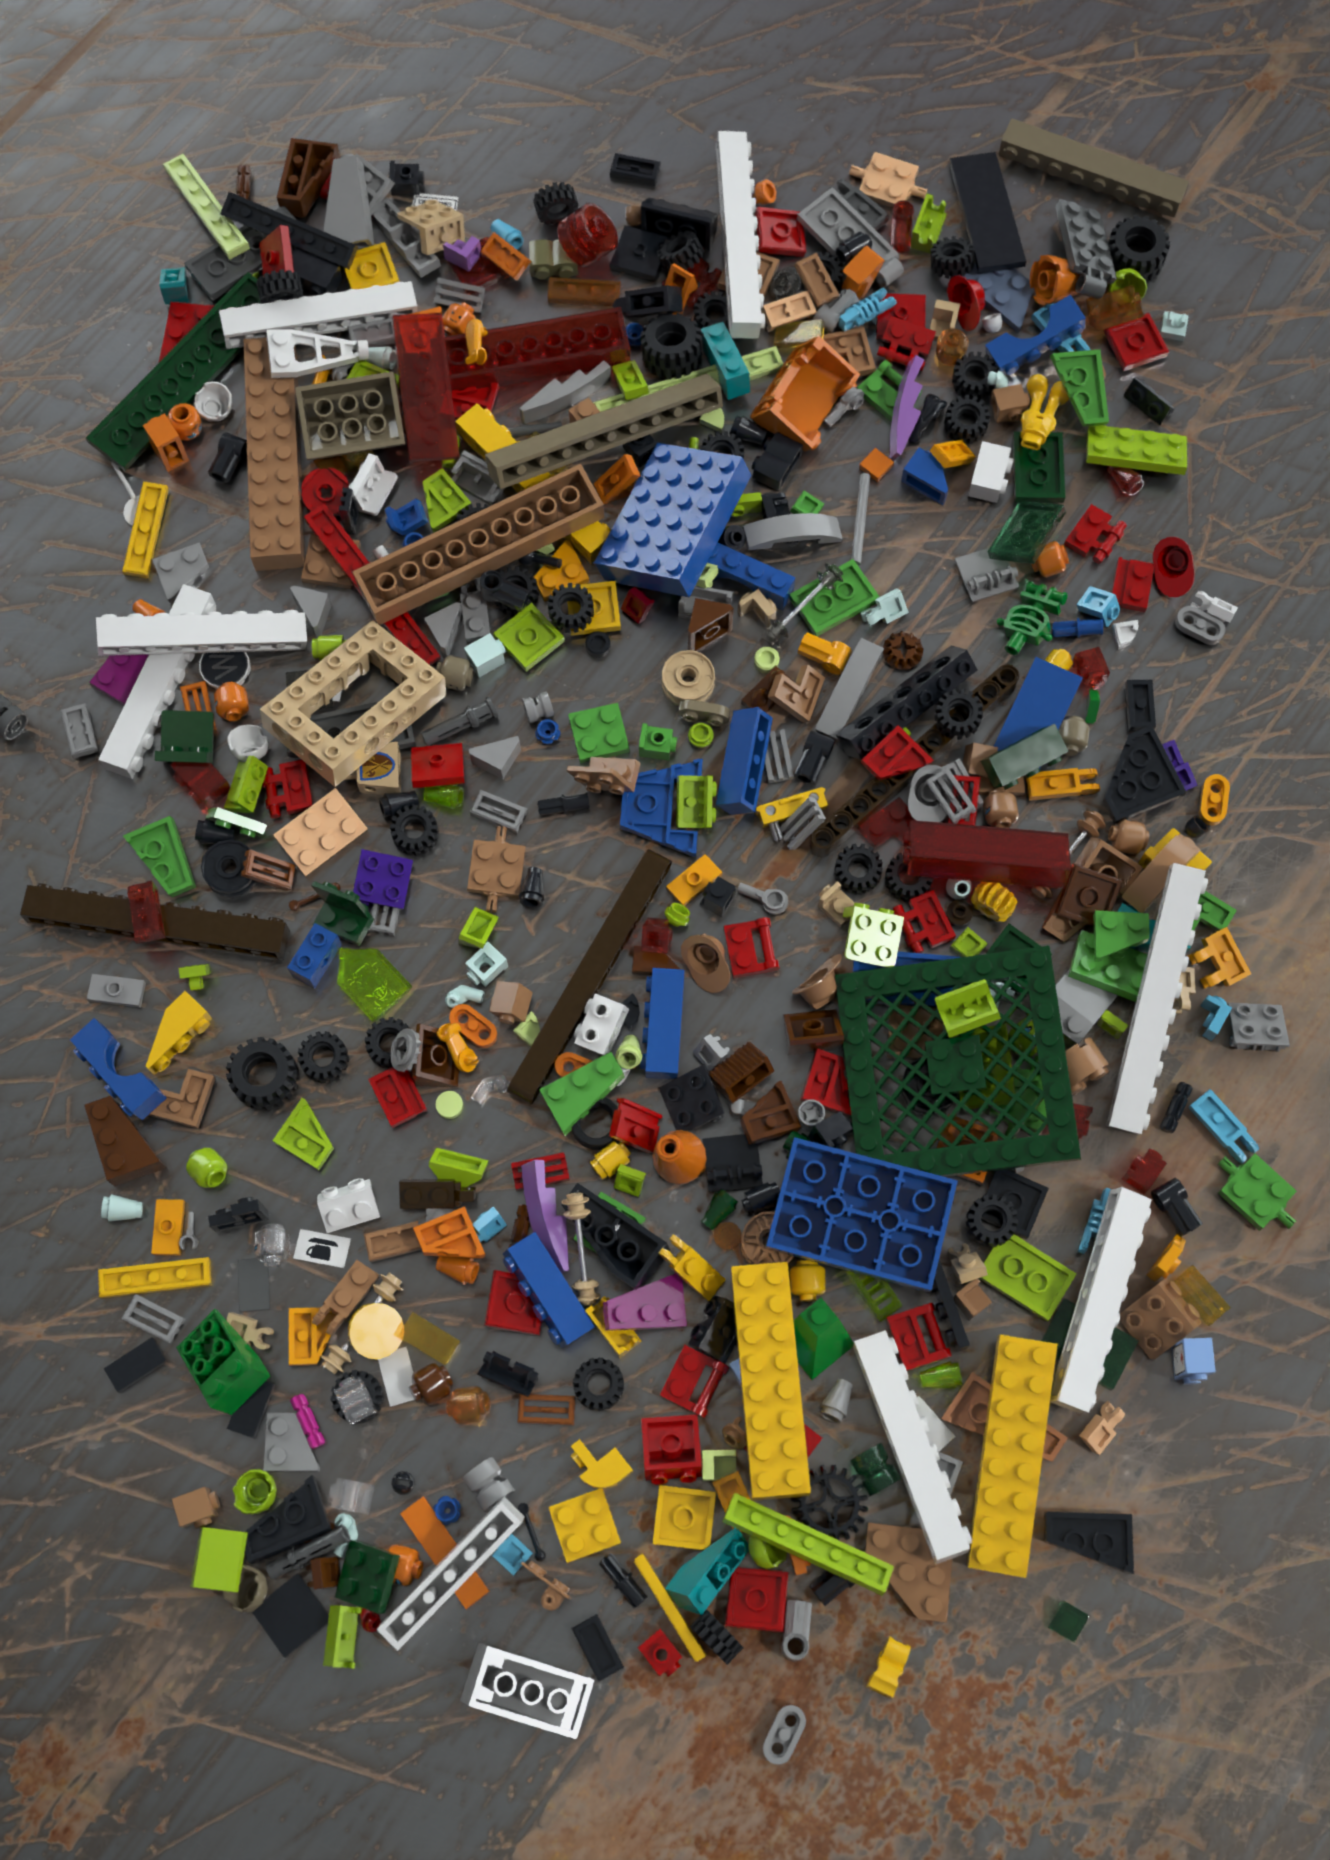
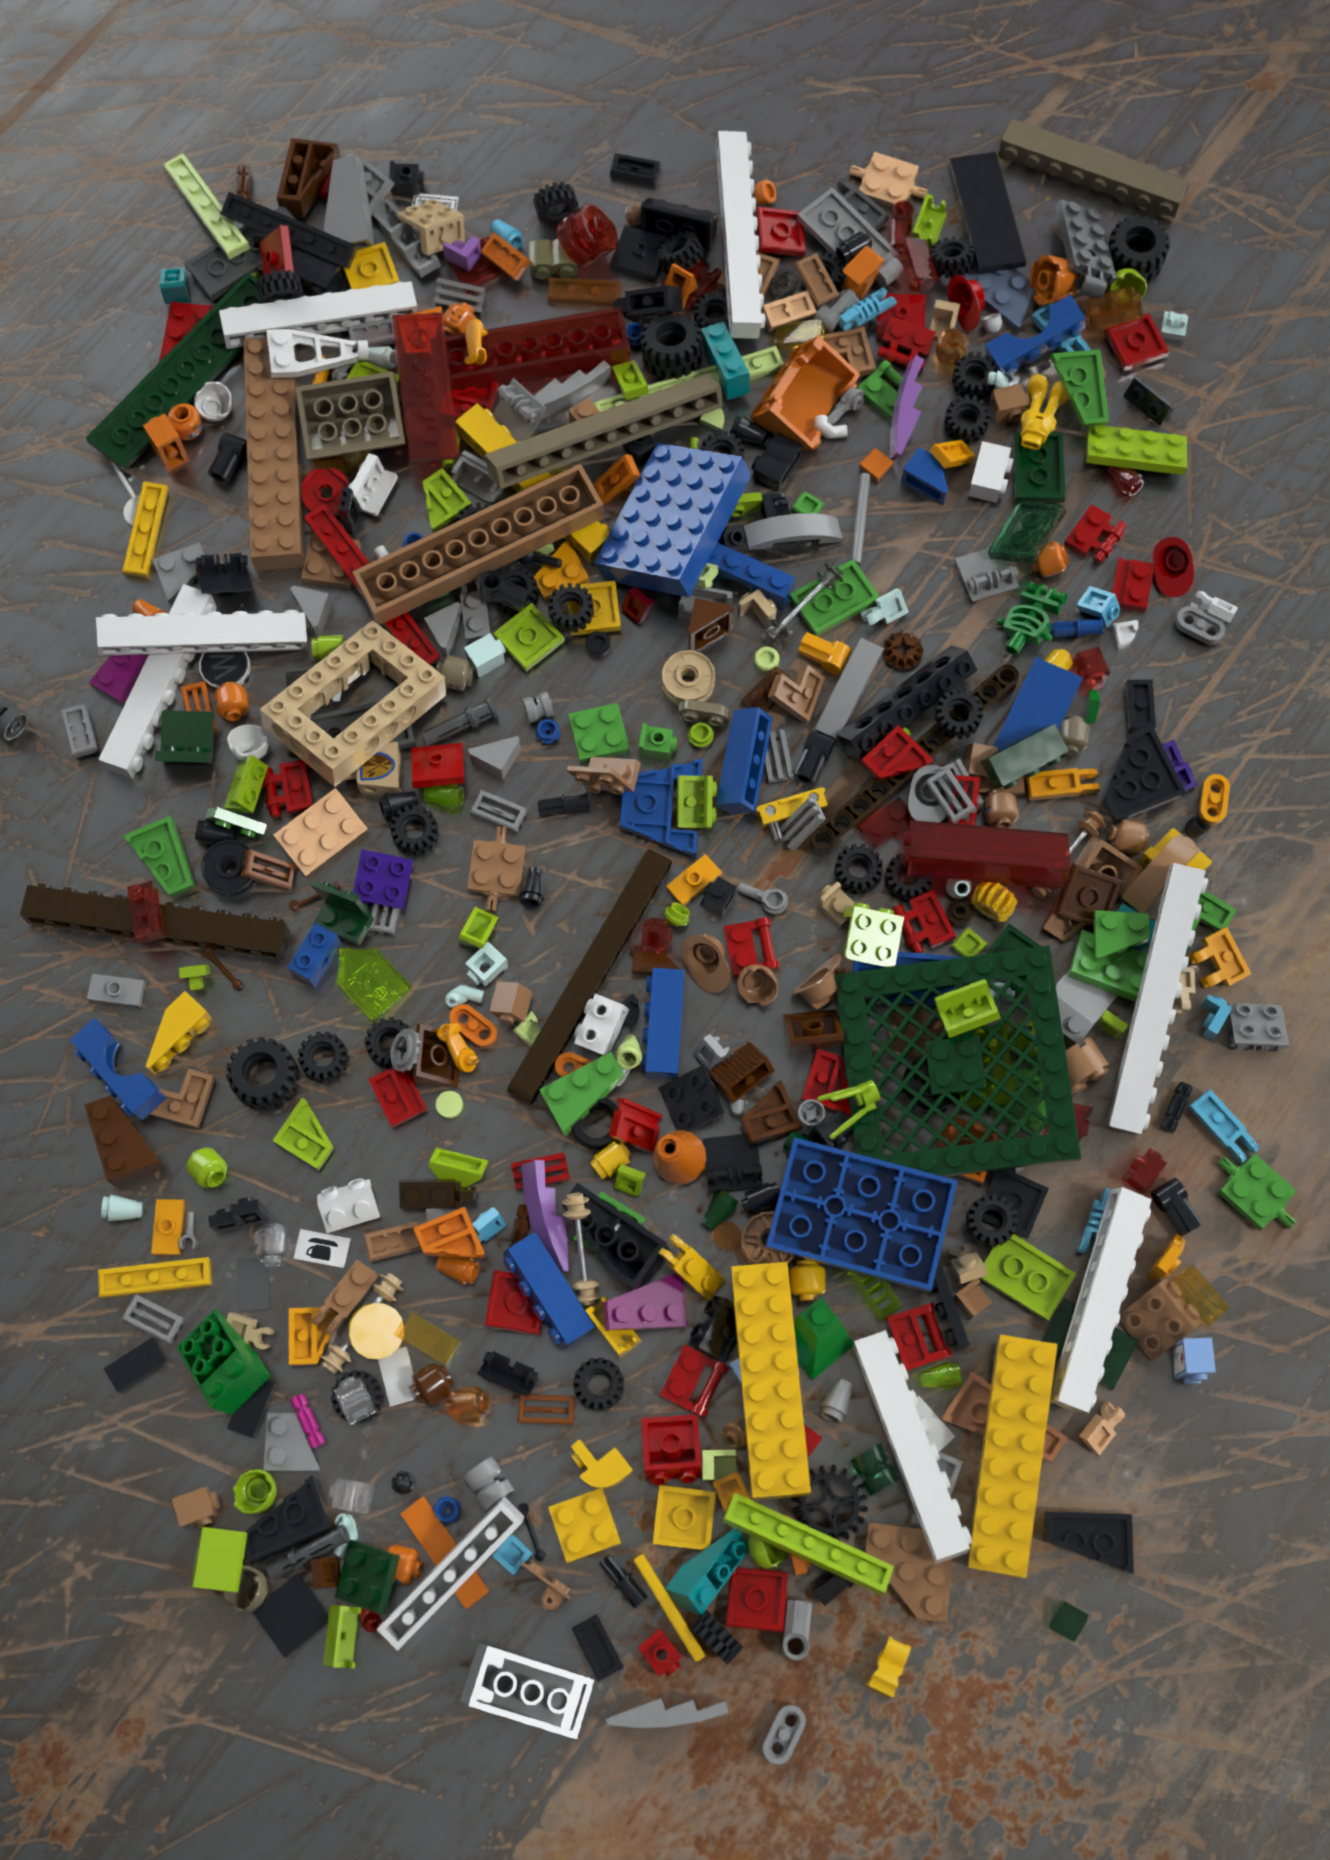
(203, 781): clear red slope -> none
(209, 954): none -> reddish brown hinge
(223, 576): none -> black hinge
(406, 518): blue bracket -> none
(489, 1084): clear arm -> none
(518, 410): none -> light grey hinge
(655, 1715): none -> light grey slope
(757, 984): none -> medium nougat hair
(829, 431): none -> white arm
(864, 1094): none -> lime plant
(920, 263): none -> clear red hinge
(930, 411): black piece -> none

